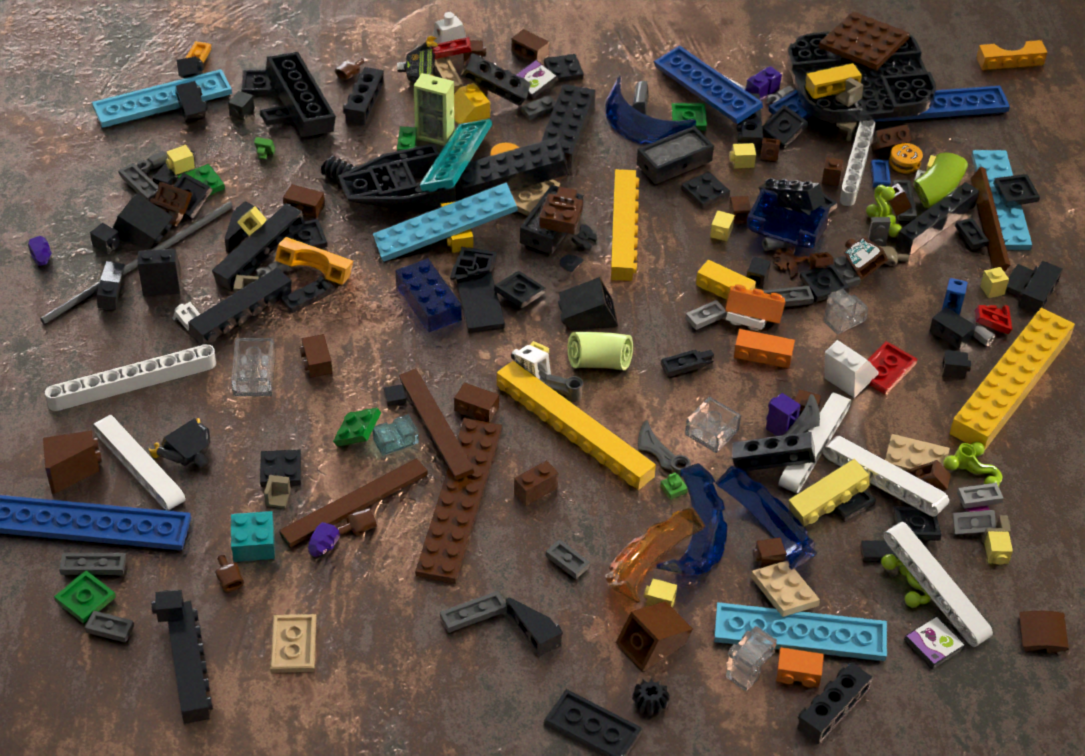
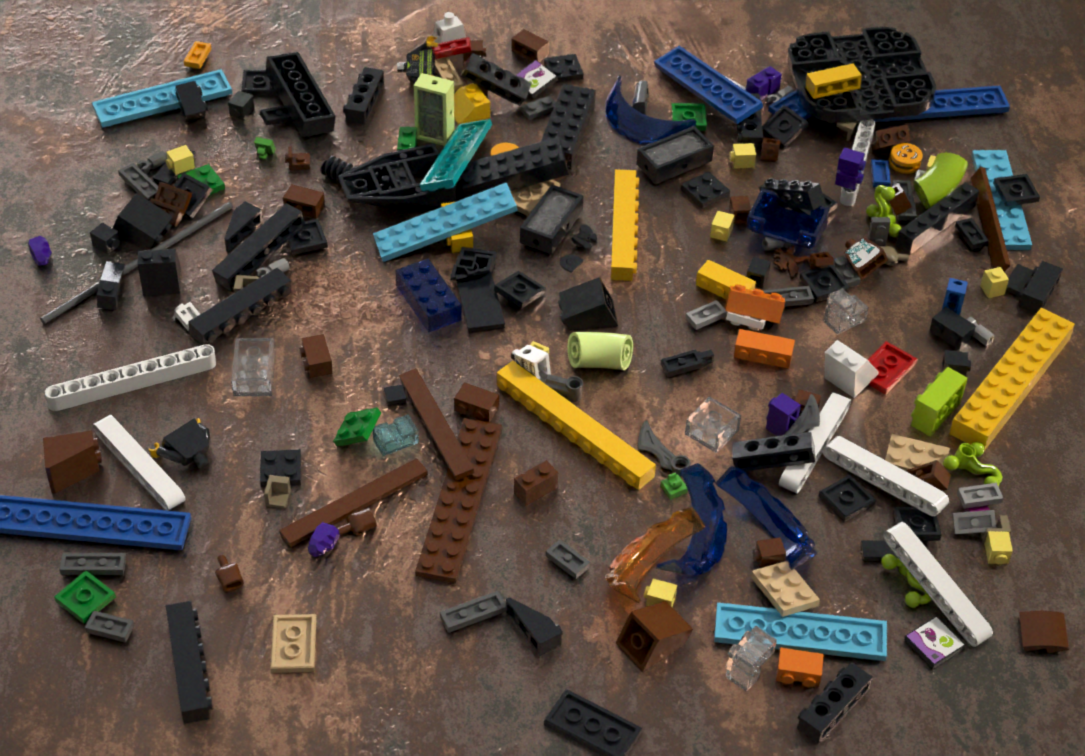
(168, 605): black brick -> none
(189, 67): black brick -> none
(252, 220): light yellow brick -> none
(252, 536): teal brick -> none
(297, 161): none -> reddish brown bracket
(297, 253): light orange arch -> none
(308, 294): black plate -> none
(349, 69): reddish brown piece -> none
(561, 211): reddish brown piece -> none
(651, 697): black gear -> none
(829, 492): light yellow brick -> none
(832, 171): reddish brown brick -> none
(850, 167): none -> dark purple piece
(852, 92): dark tan panel -> none
(864, 40): reddish brown plate -> none
(938, 401): none -> lime brick
(994, 57): light orange arch -> none
(994, 317): red wing -> none

